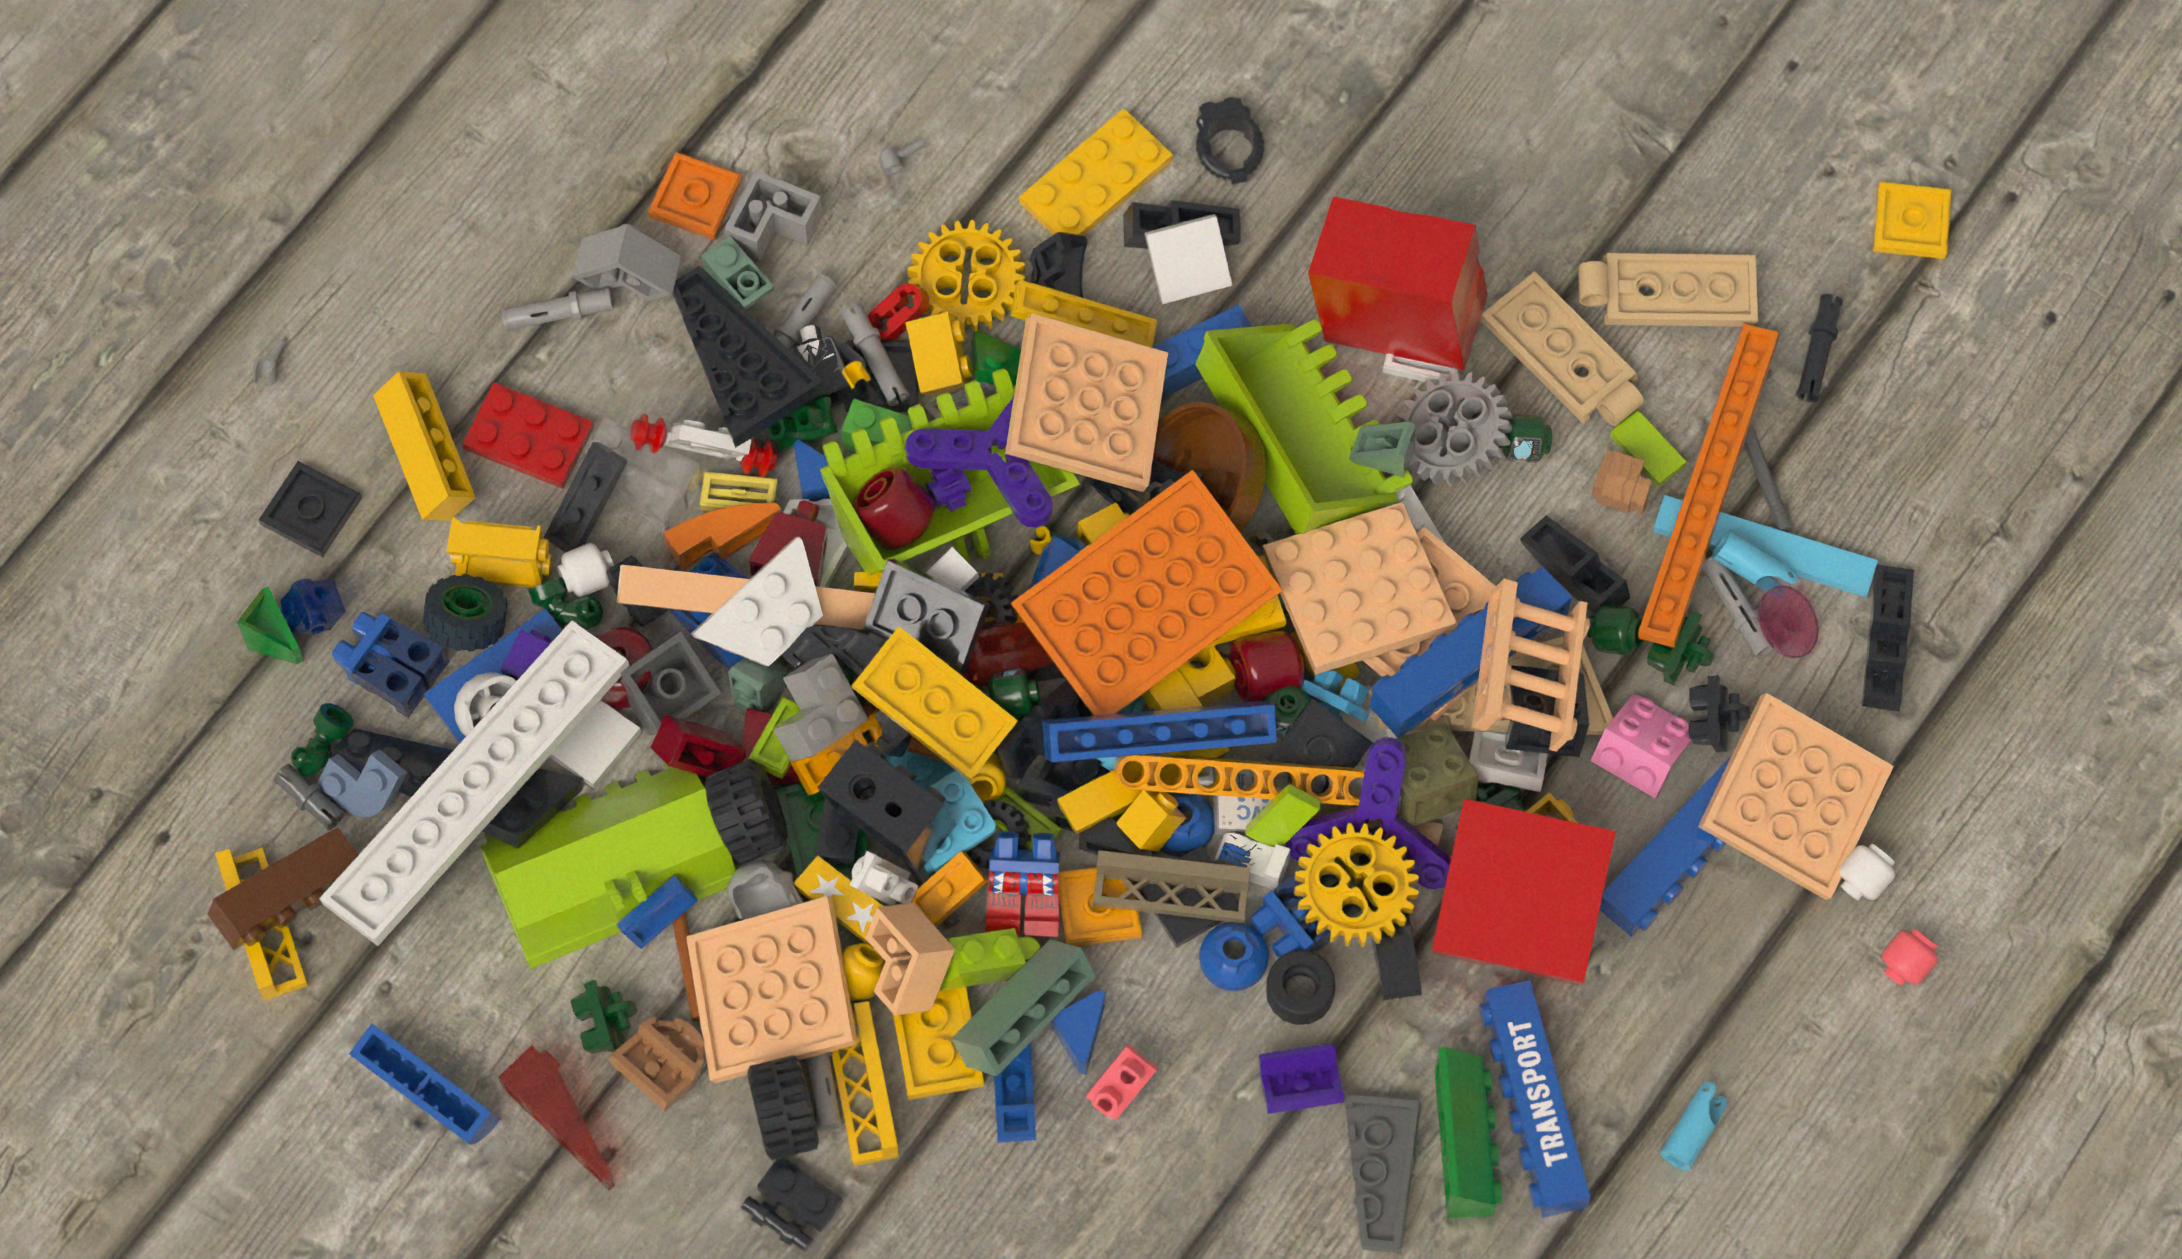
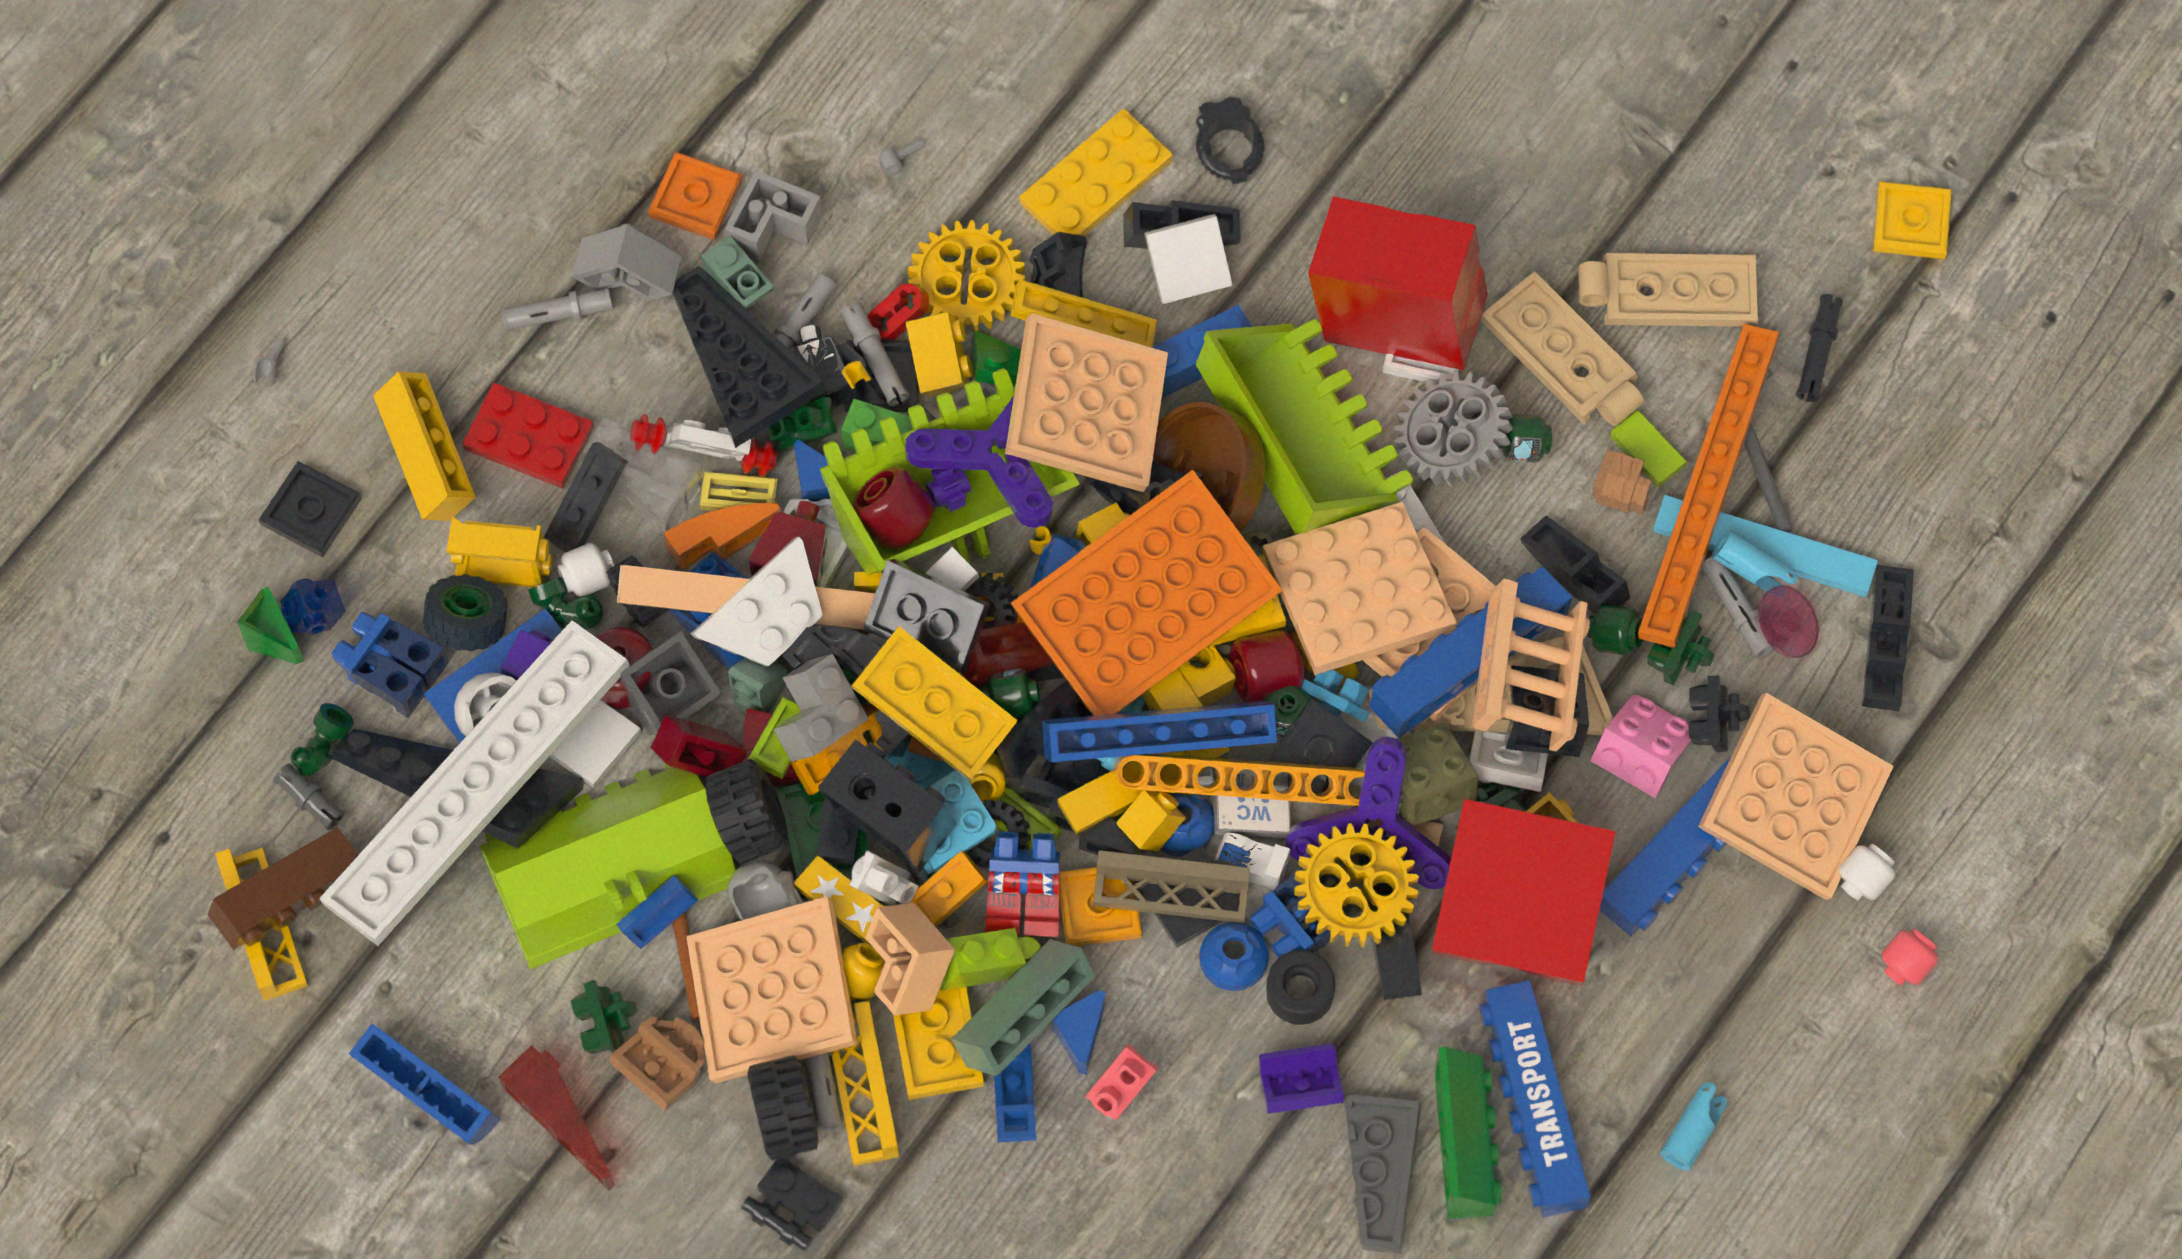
(363, 792): sand blue plate -> none
(1283, 817): lime tile -> none
(1385, 447): sand green slope -> none

